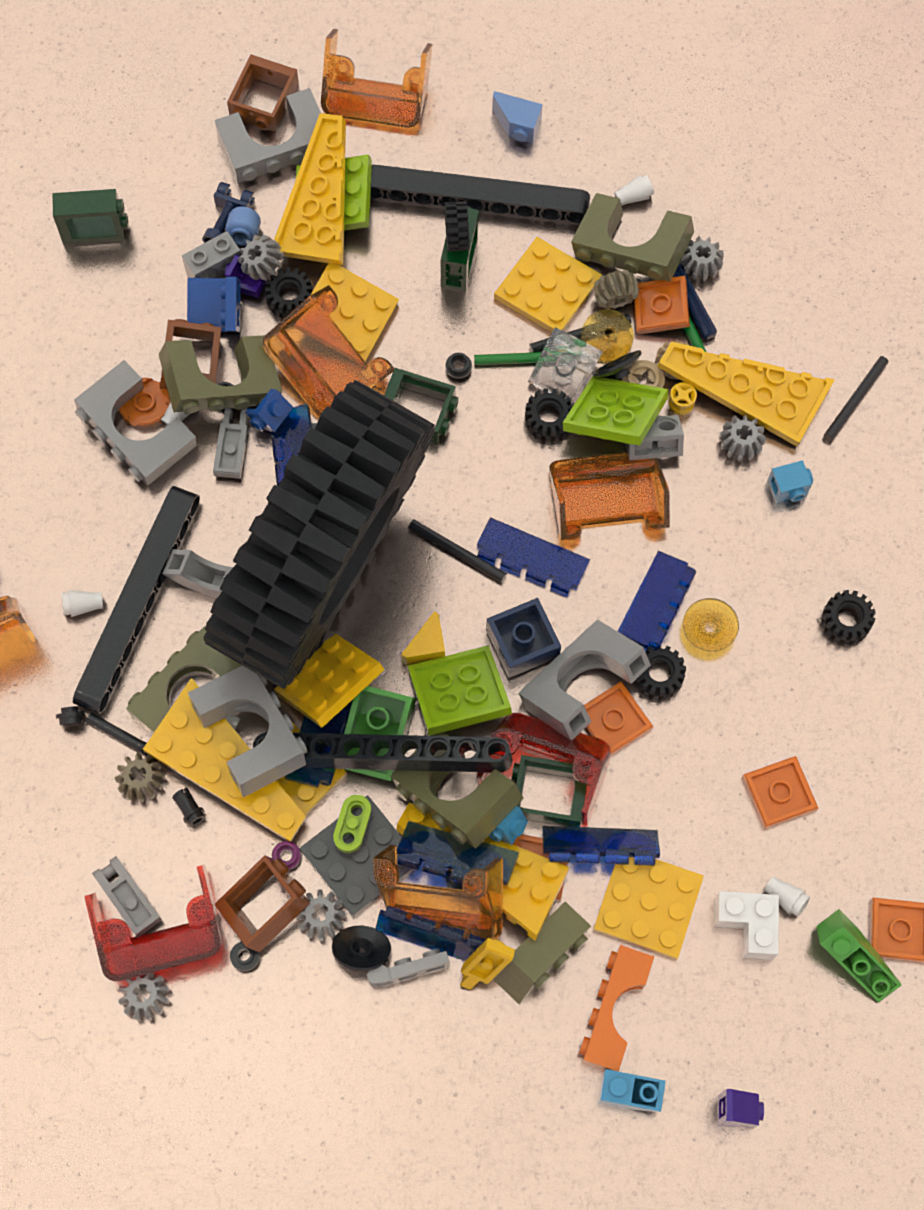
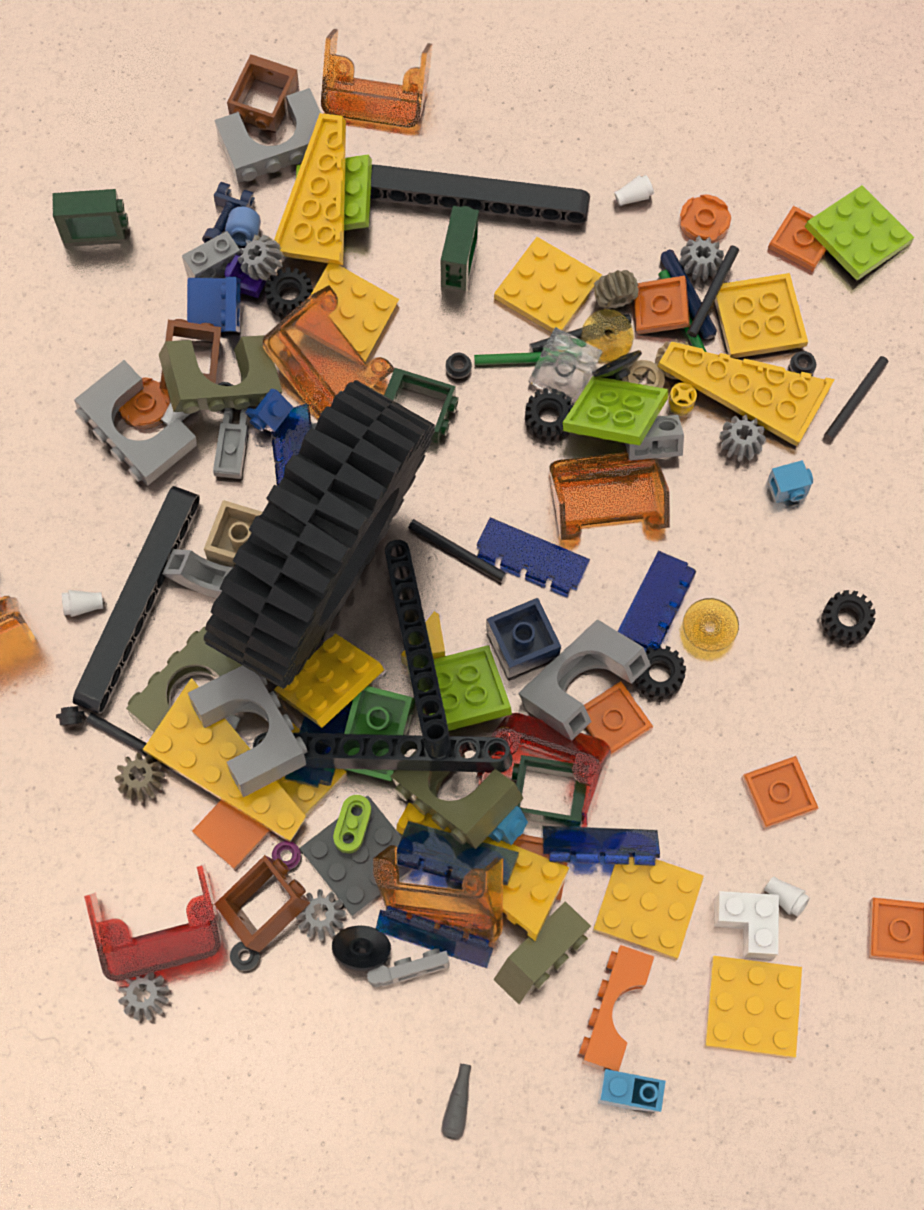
(127, 897): light grey plate -> none
(192, 812): black pin -> none
(229, 532): none -> tan brick
(230, 833): none -> orange tile
(418, 649): none -> black beam
(456, 1110): none -> dark grey piece
(457, 226): black tyre -> none
(486, 963): yellow hinge -> none
(517, 116): medium blue slope -> none
(655, 258): olive arch -> none
(705, 217): none -> orange tile
(713, 291): none -> black bar
(739, 1109): dark purple slope -> none
(753, 1007): none -> yellow plate
(760, 316): none -> yellow plate
(796, 241): none -> orange tile
(805, 358): none -> black plate
(857, 955): bright green slope -> none
(859, 232): none -> lime plate

